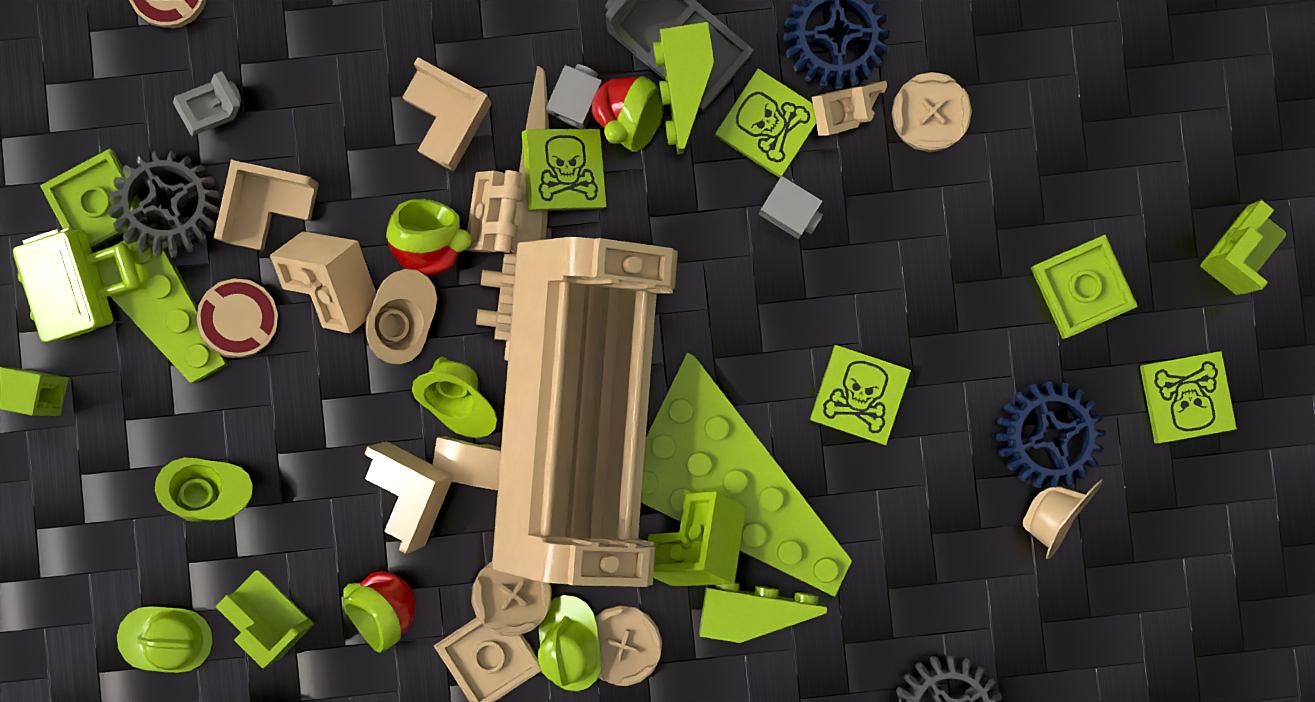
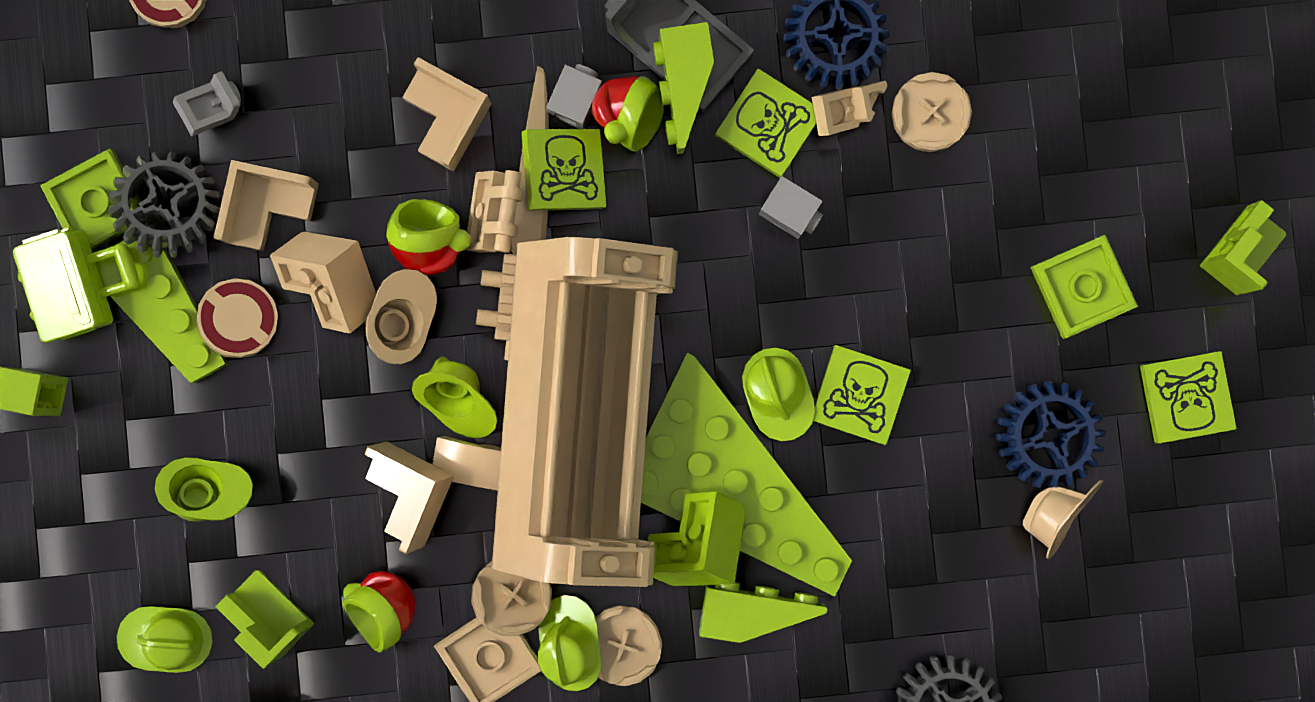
(778, 394): none -> lime piece

